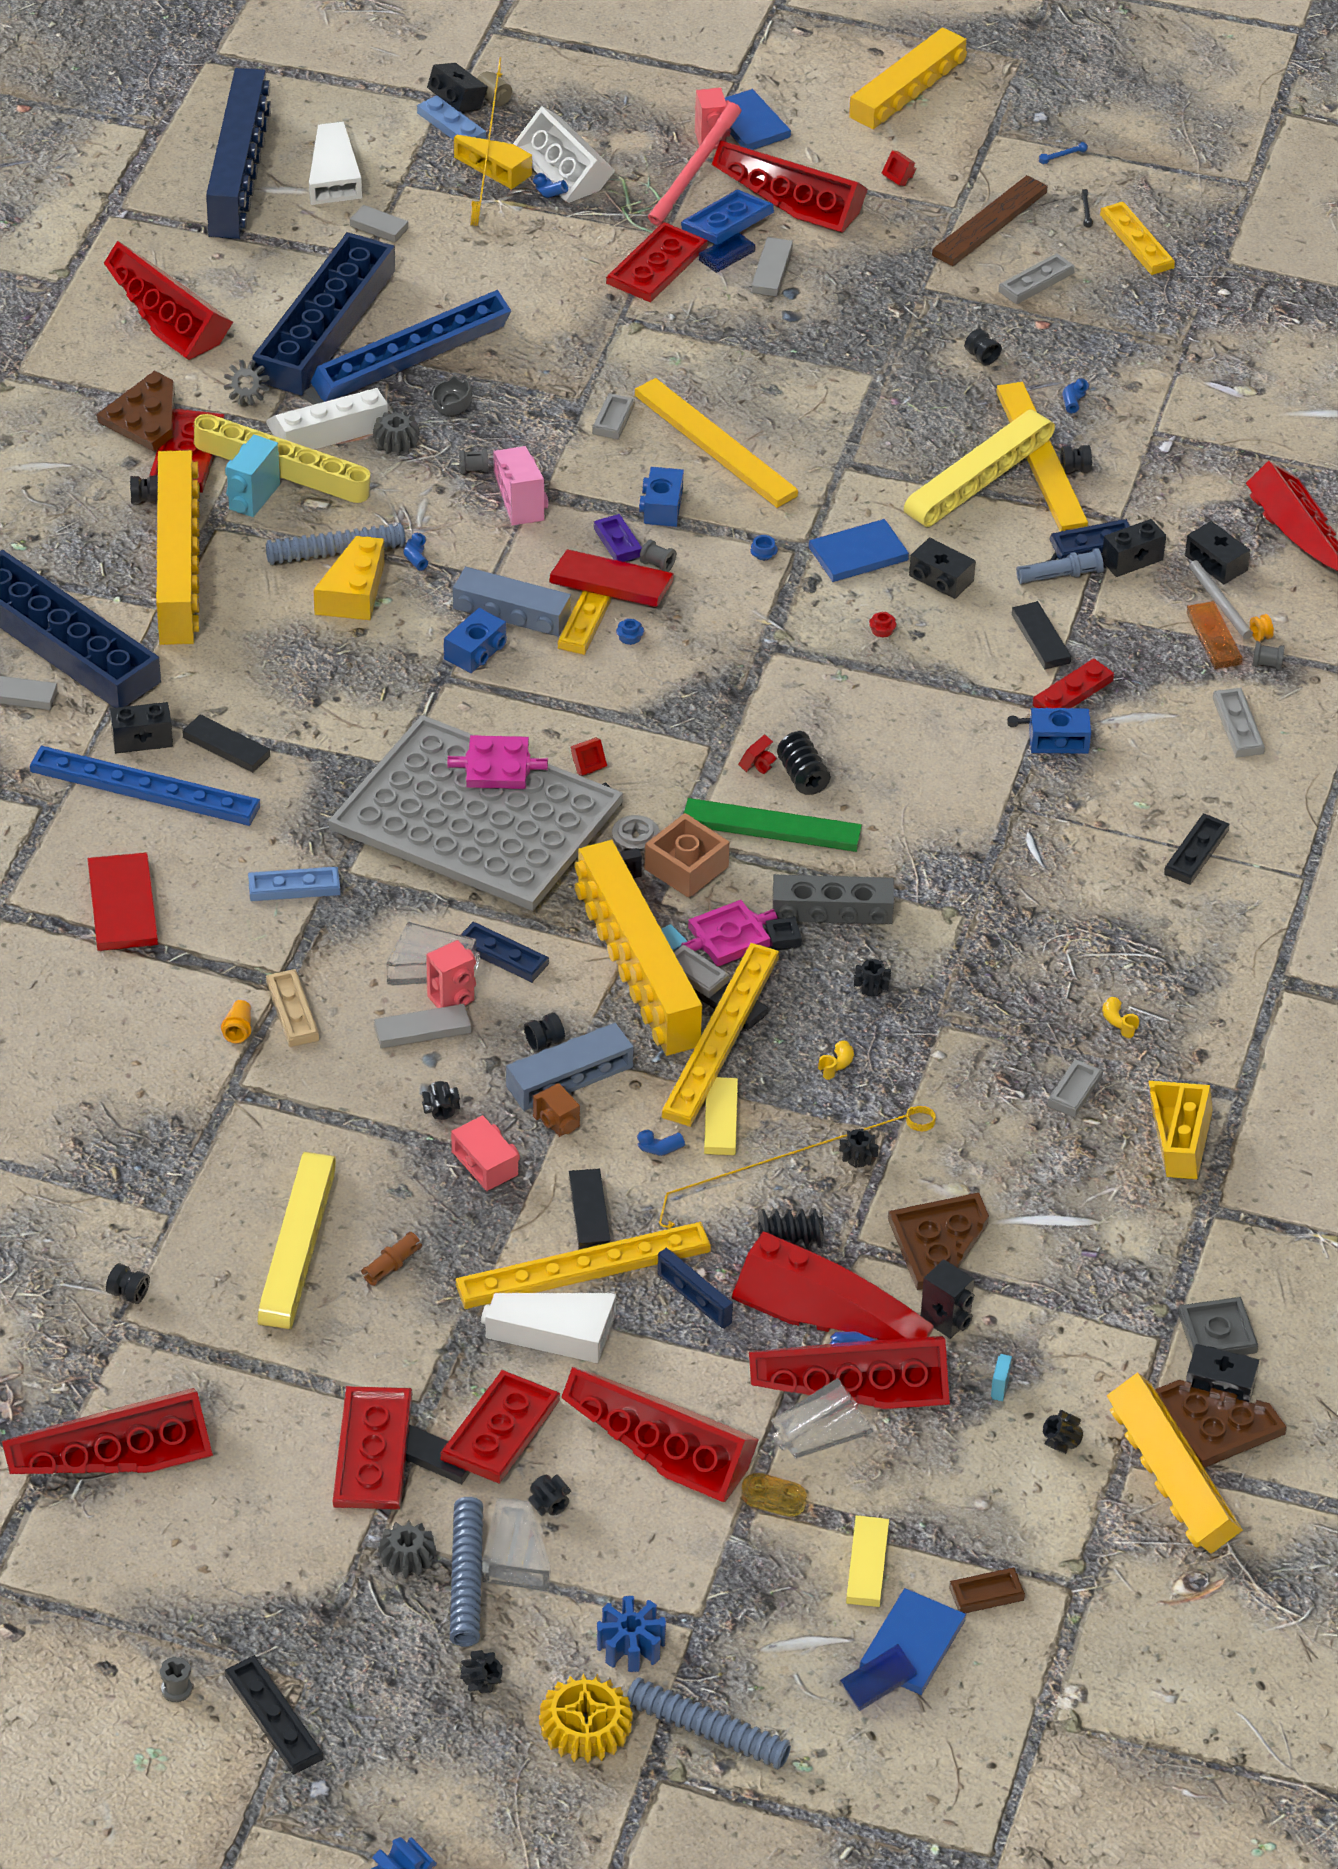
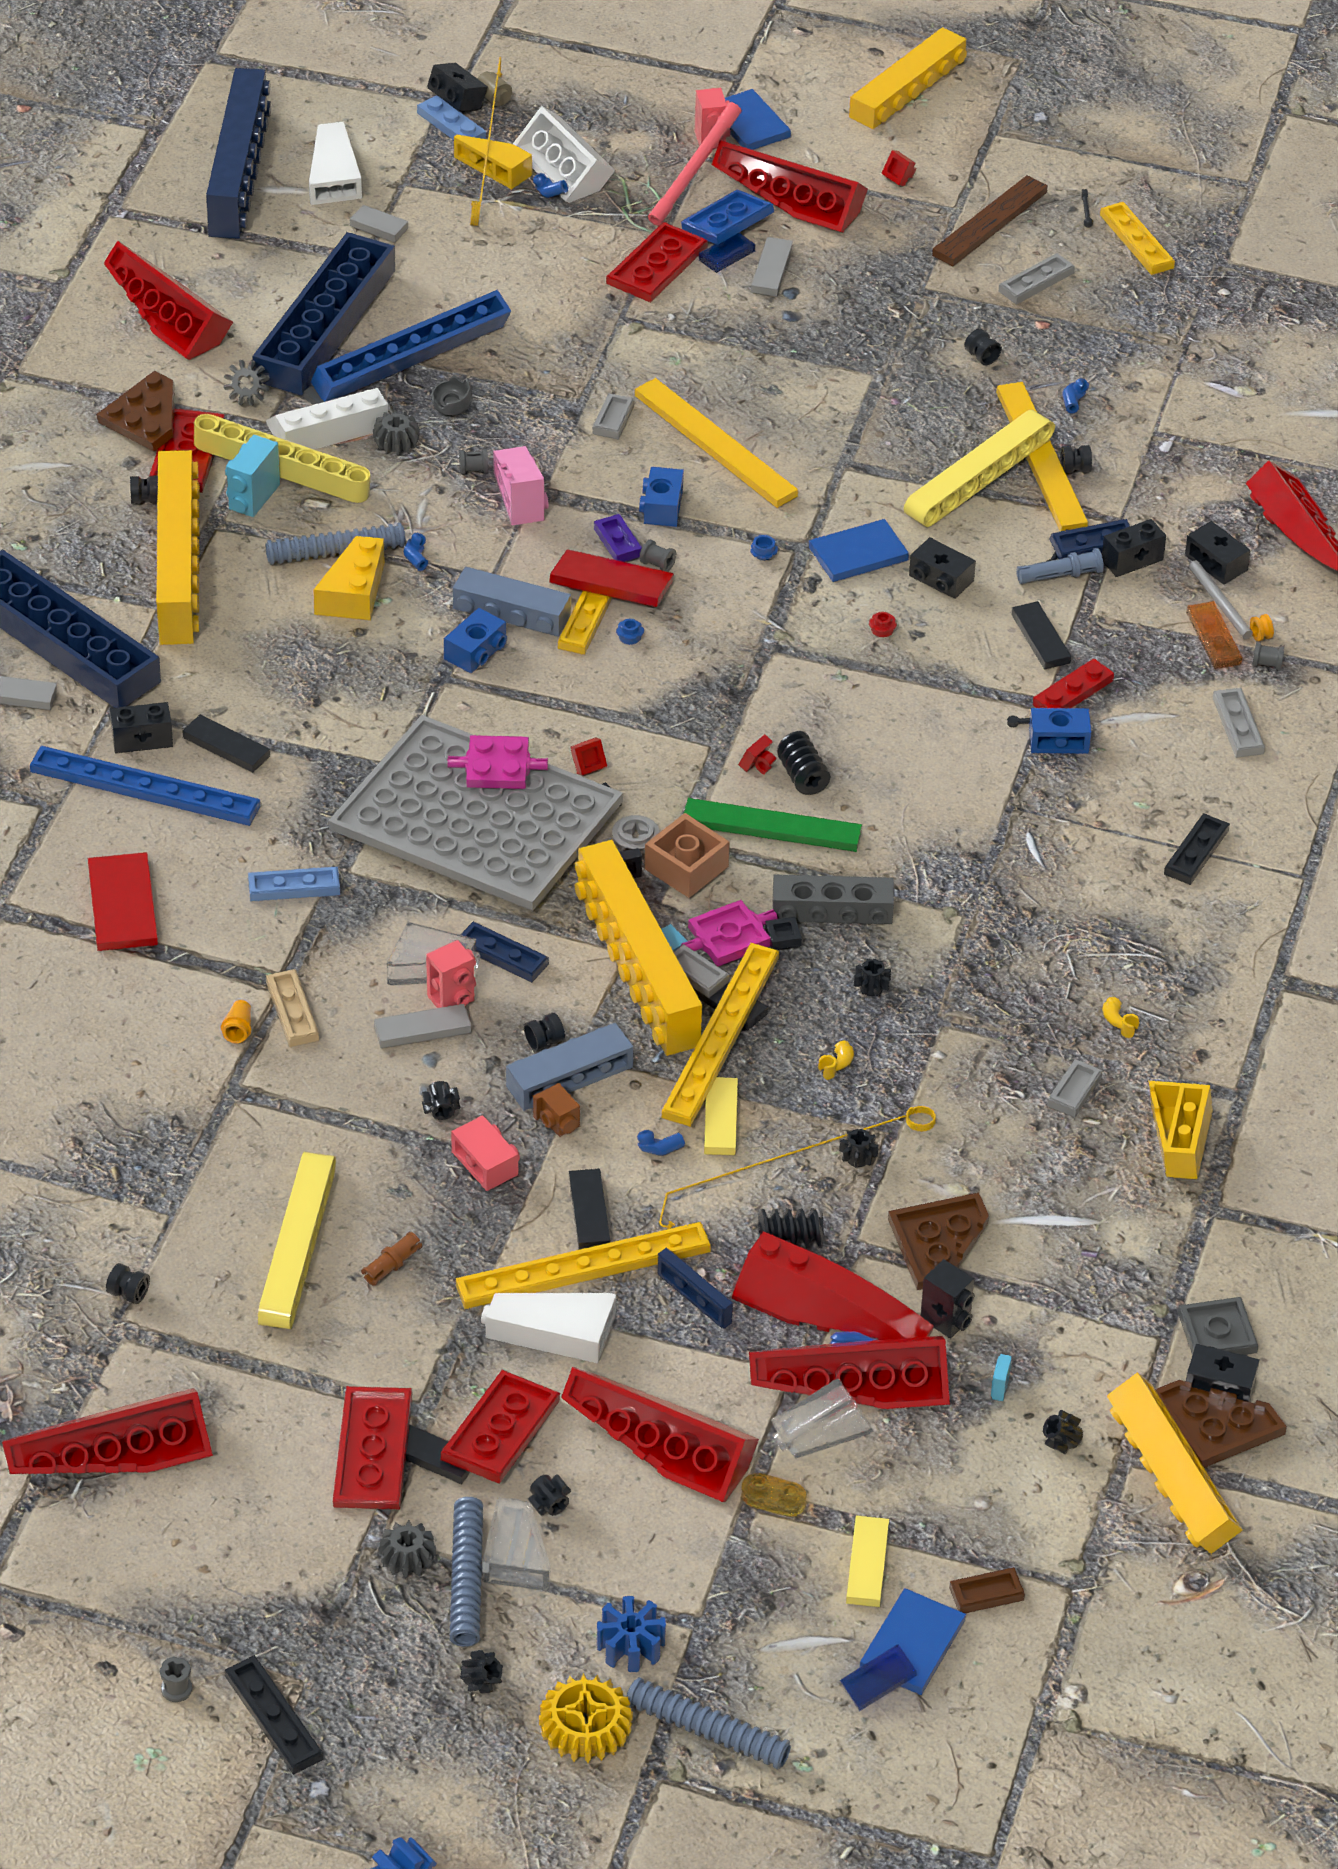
(1044, 158): blue hinge -> none

